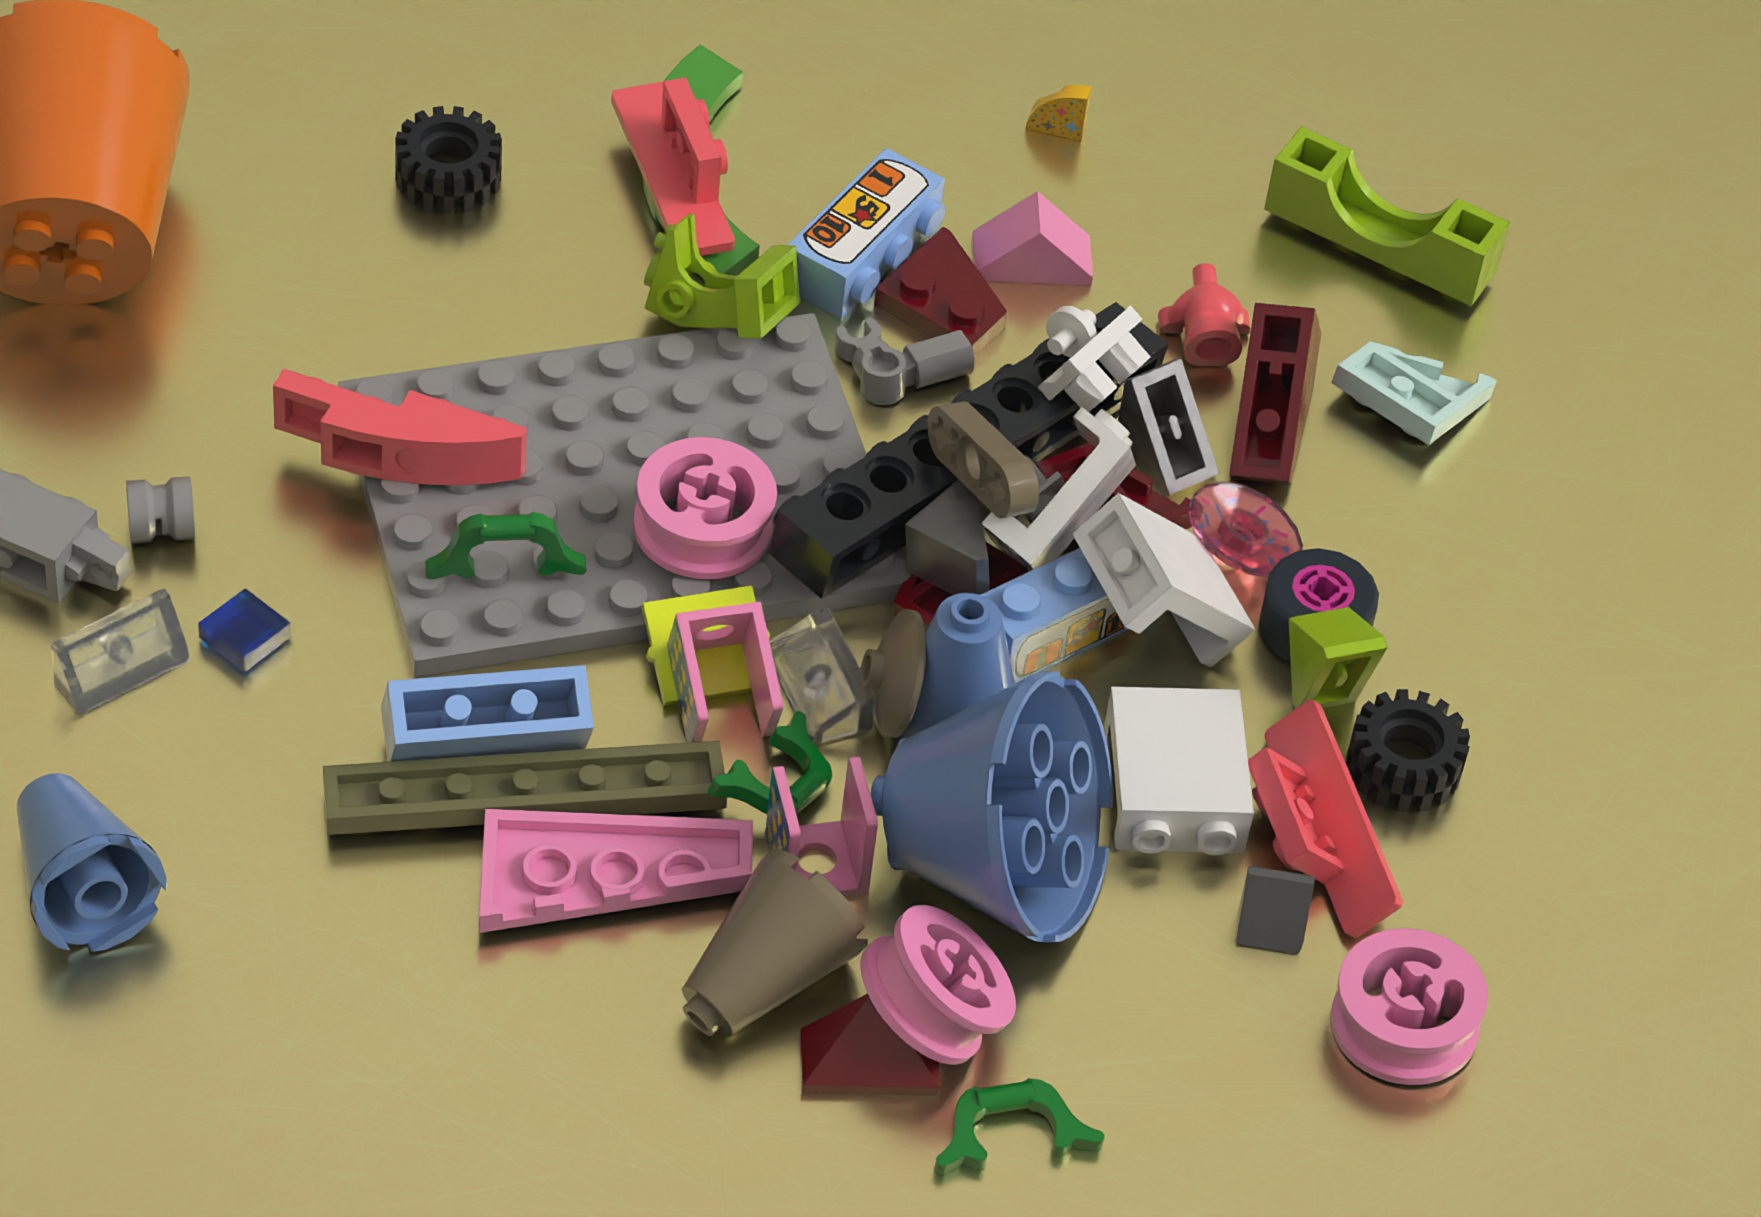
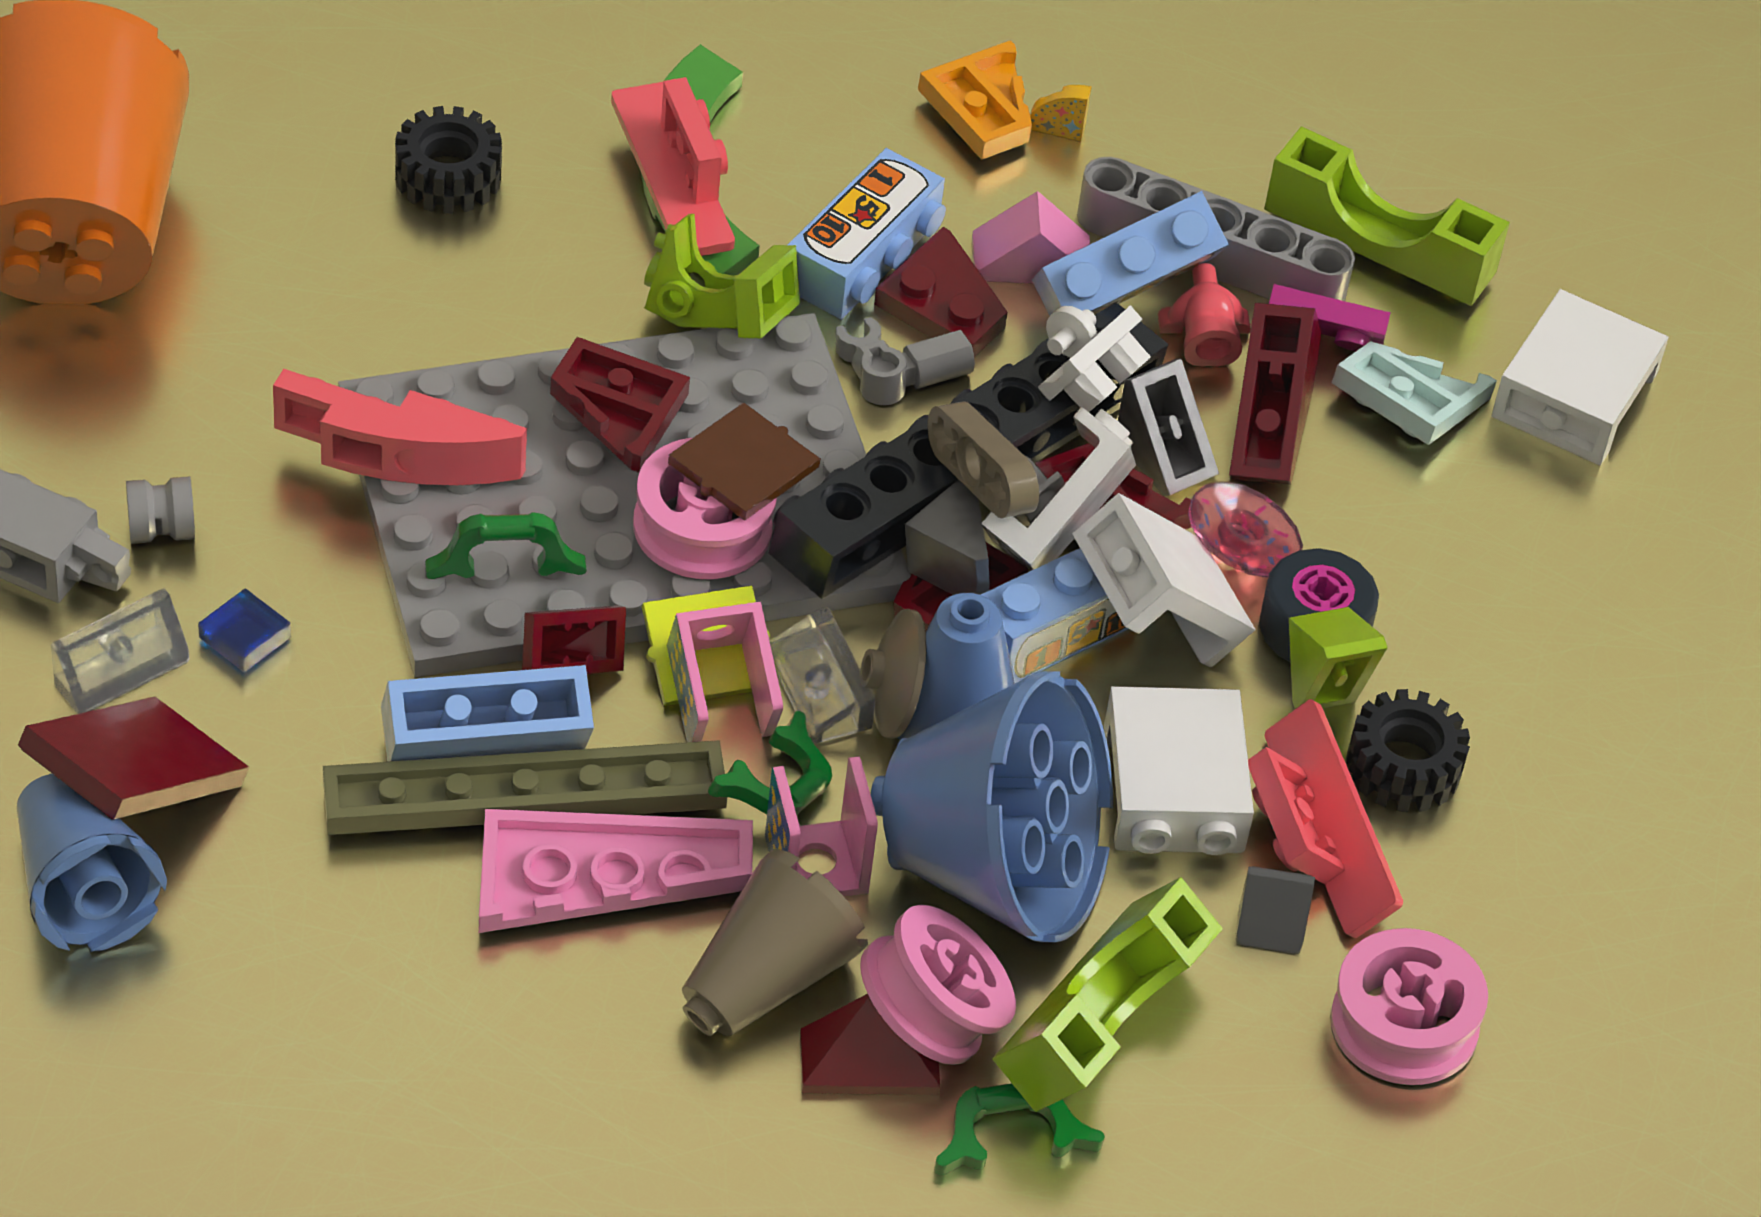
(132, 757): none -> dark red tile
(575, 639): none -> dark red slope
(619, 398): none -> dark red wing
(744, 461): none -> reddish brown piece
(981, 99): none -> light orange wing
(1074, 1026): none -> lime arch
(1133, 258): none -> light blue brick
(1260, 246): none -> light grey beam
(1347, 322): none -> dark pink plate
(1578, 376): none -> white panel

